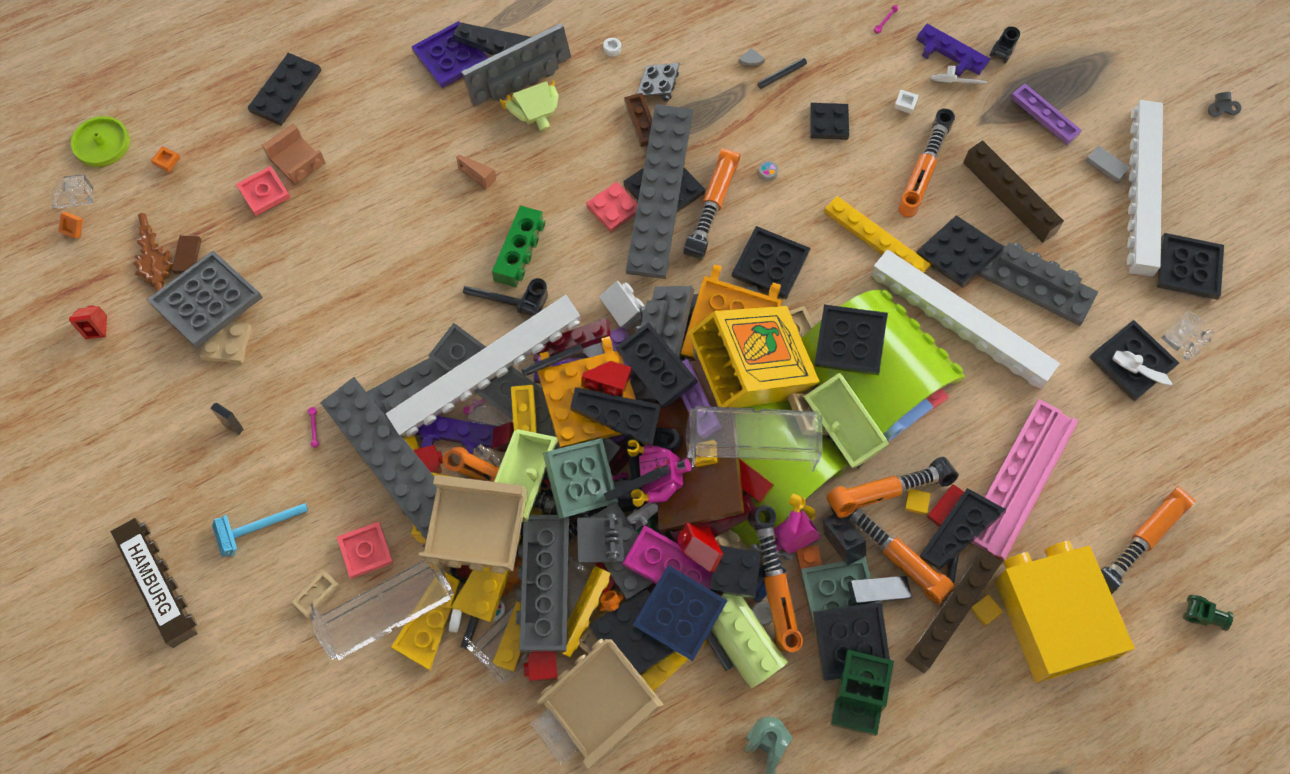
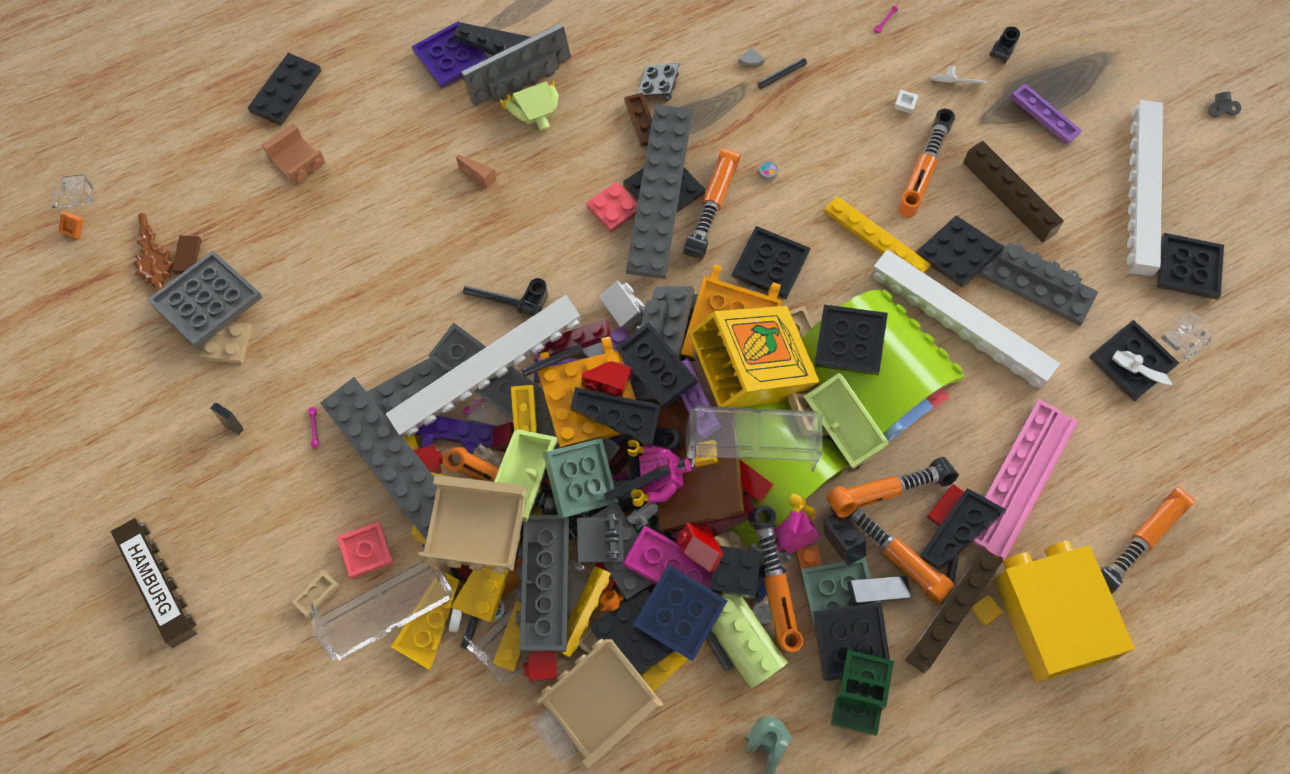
(90, 322): red slope -> none
(100, 141): lime piece -> none
(165, 159): orange plate -> none
(226, 536): medium azure piece -> none
(263, 190): coral plate -> none
(525, 219): green brick -> none
(612, 47): white tile -> none
(829, 121): black plate -> none
(917, 501): yellow tile -> none
(953, 49): dark purple hinge -> none
(1107, 164): light grey tile -> none
(1205, 613): dark green connector -> none

